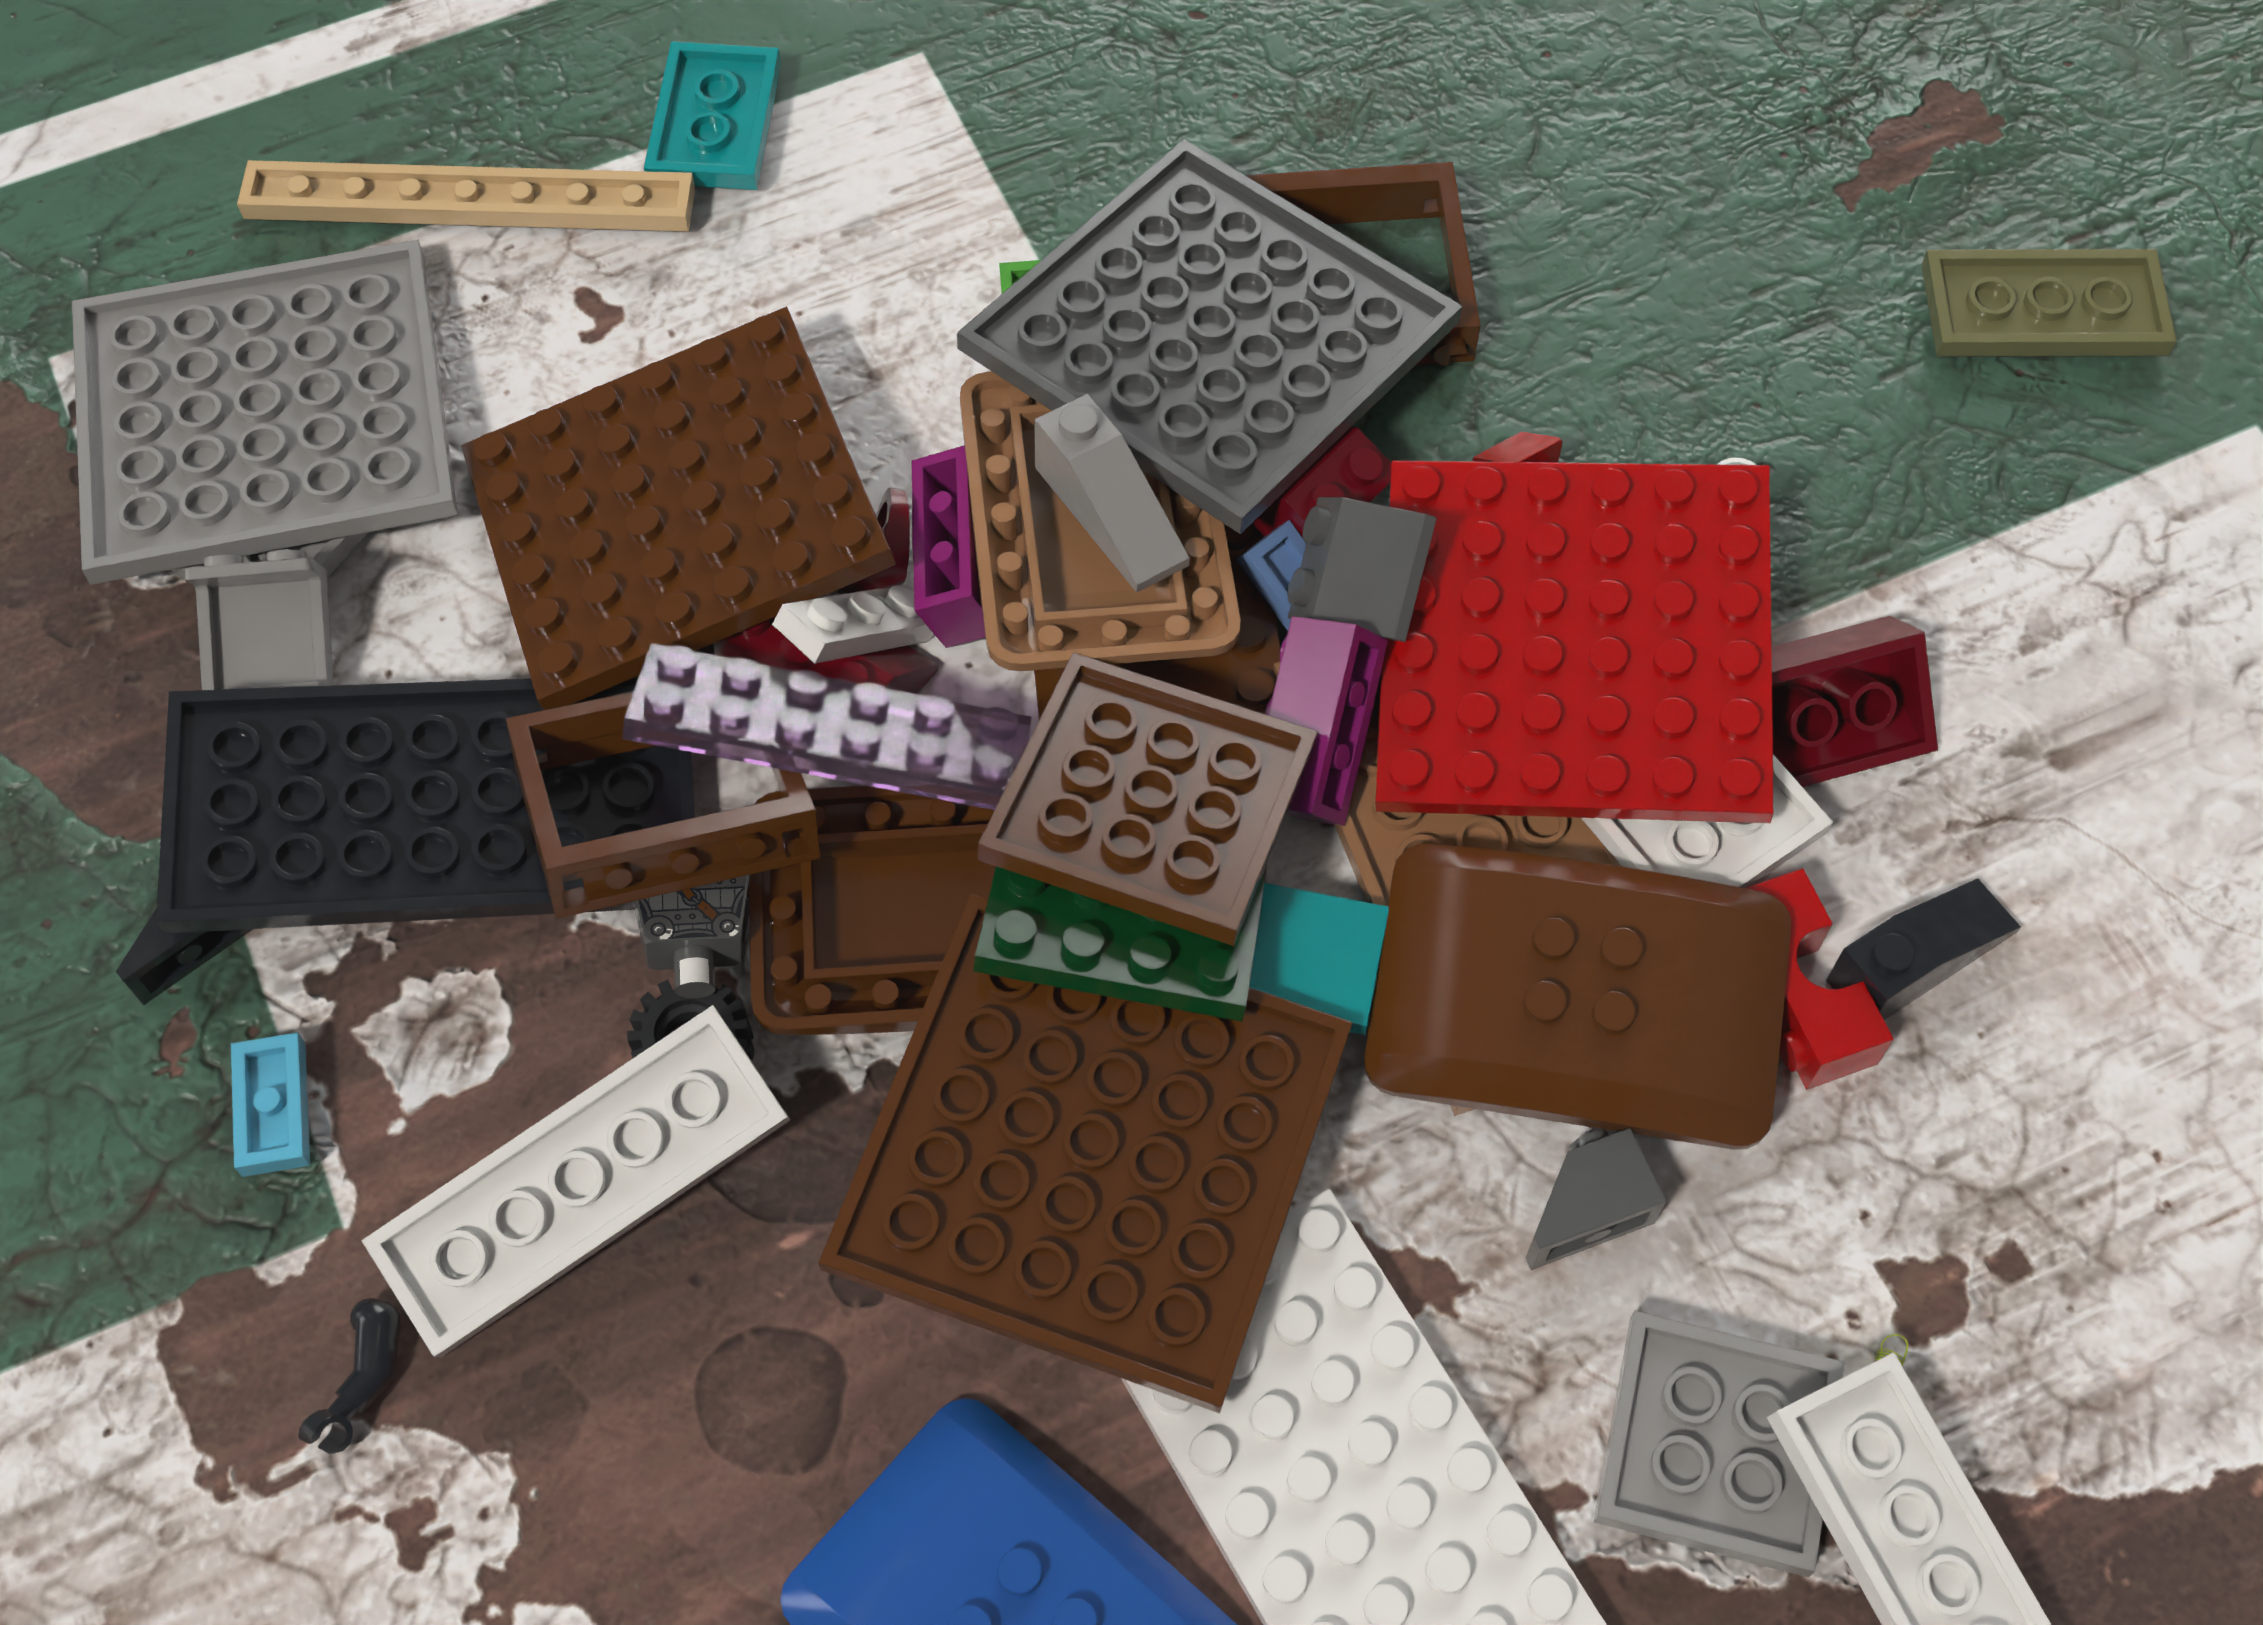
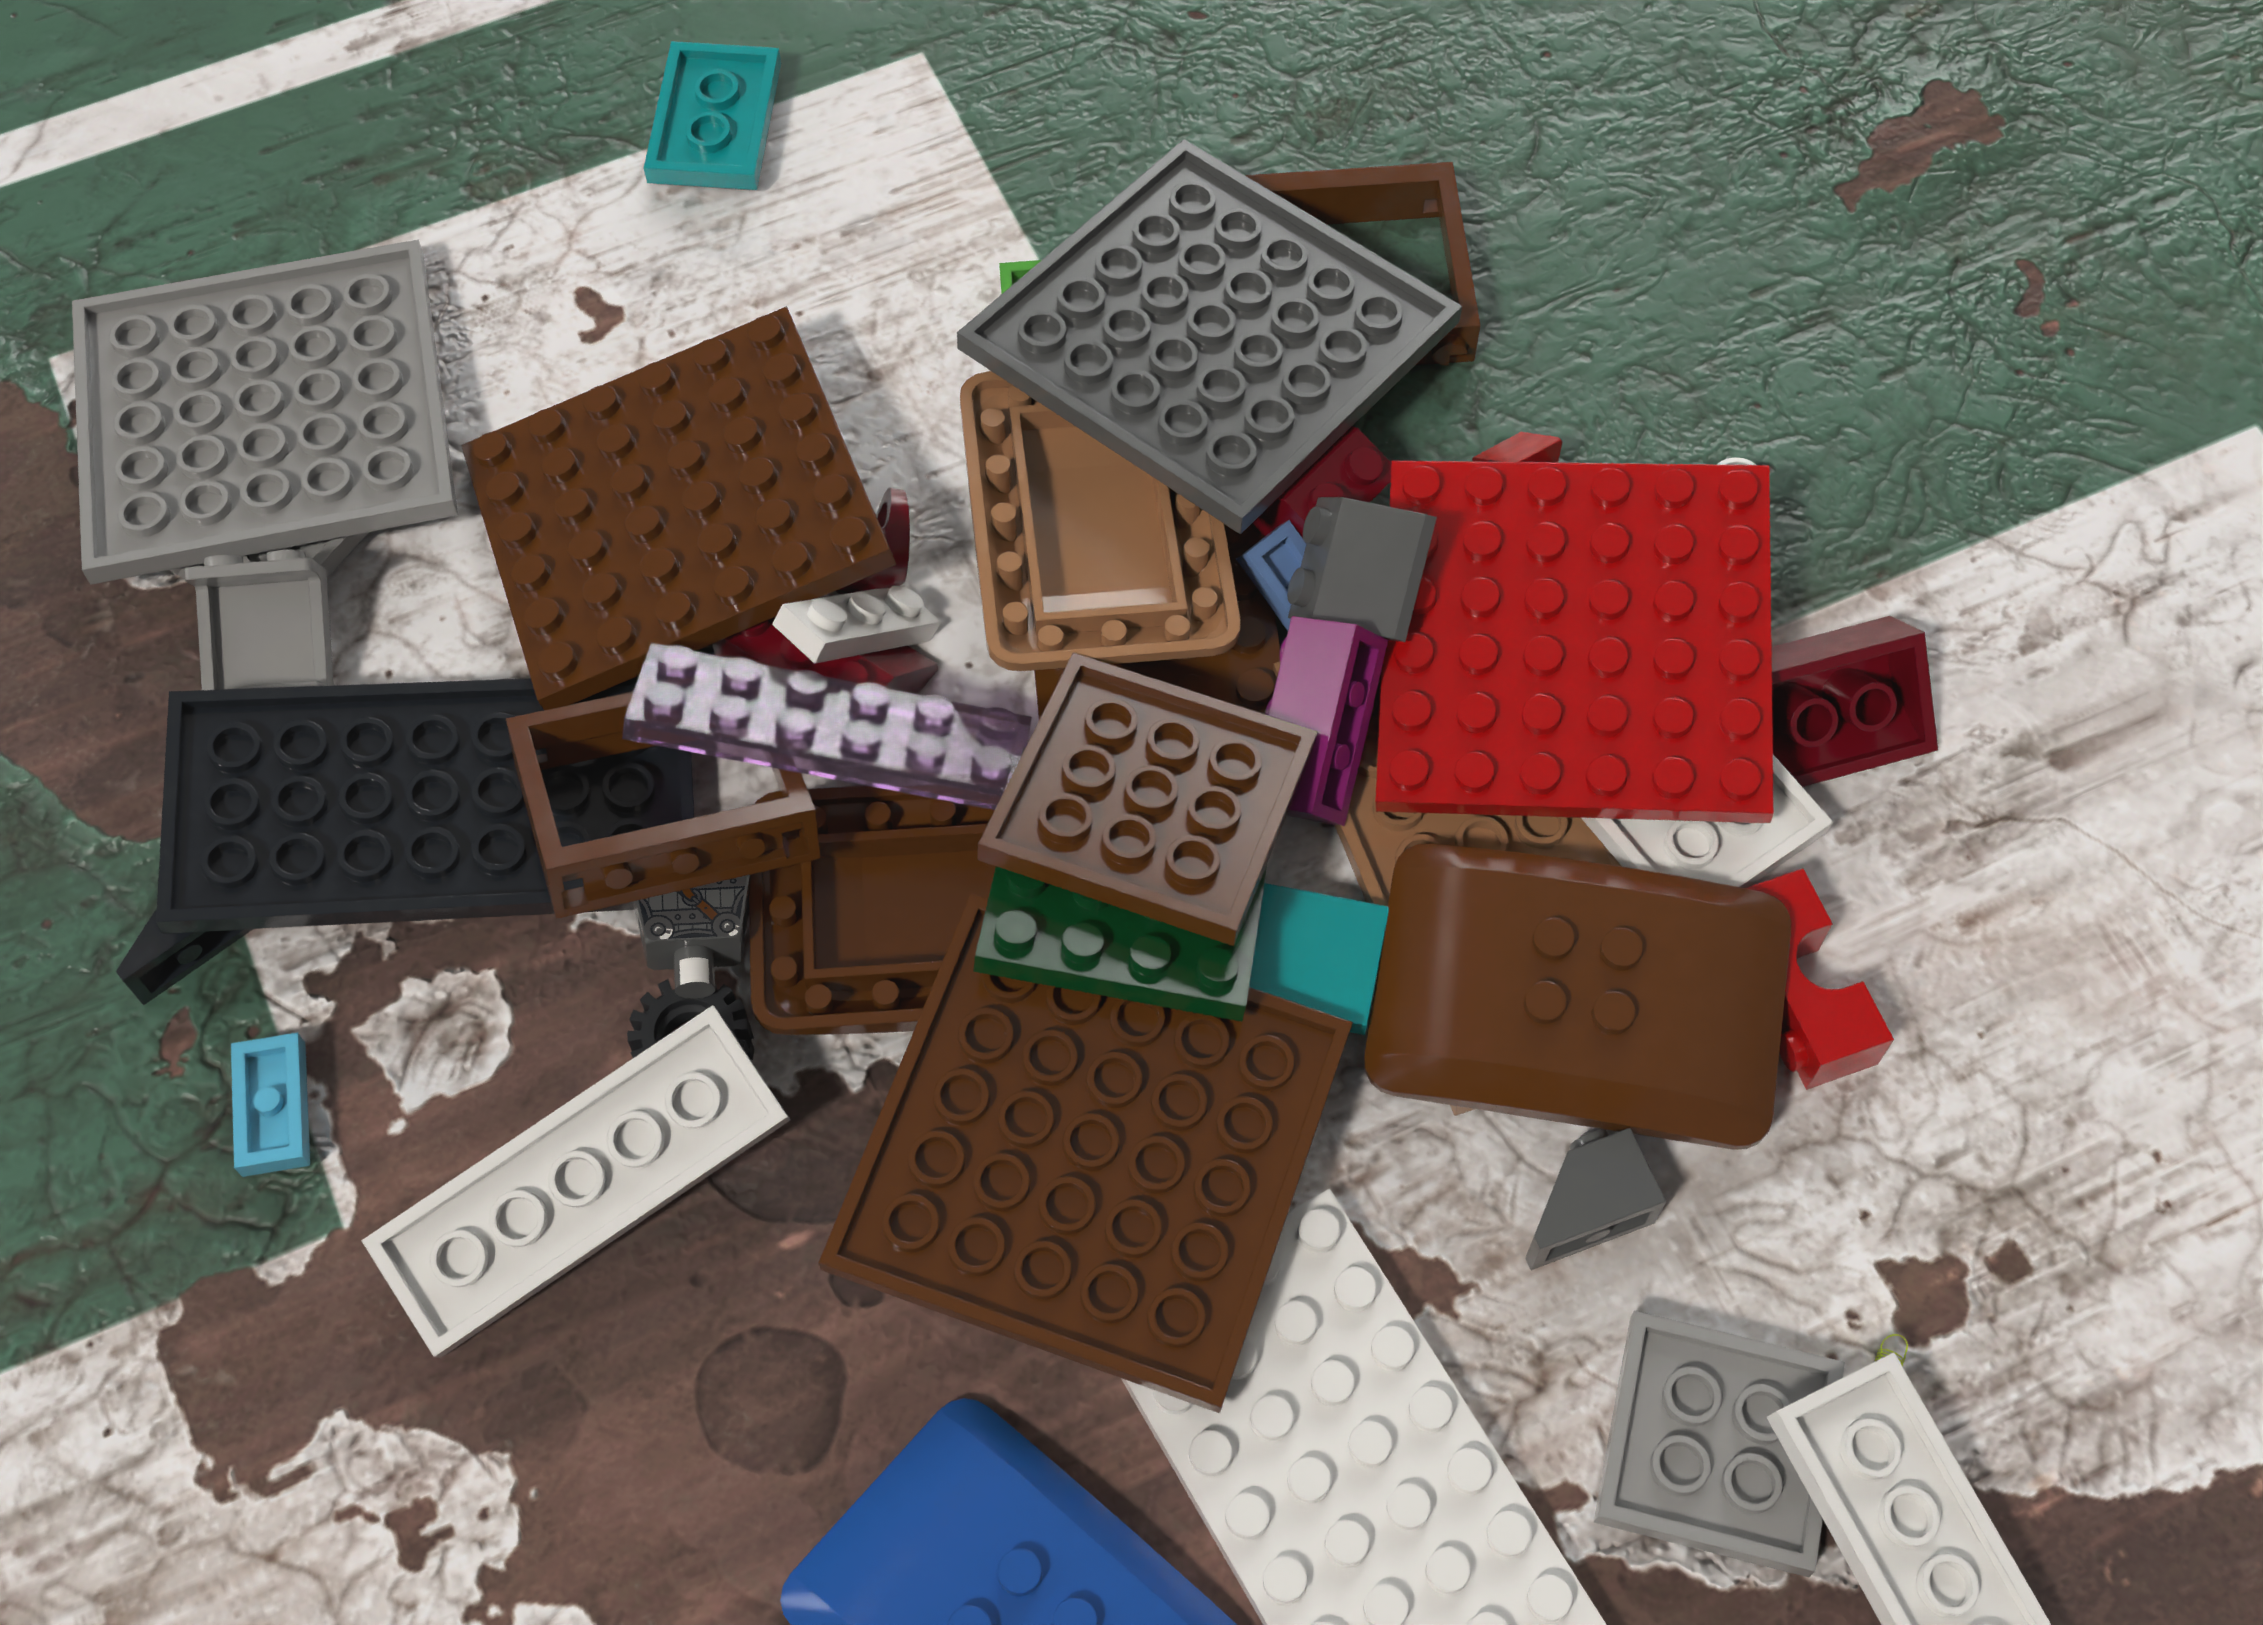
(374, 1369): black arm -> none
(467, 195): tan plate -> none
(944, 549): magenta brick -> none
(1107, 492): light grey slope -> none
(1924, 946): black slope -> none
(2048, 302): olive plate -> none

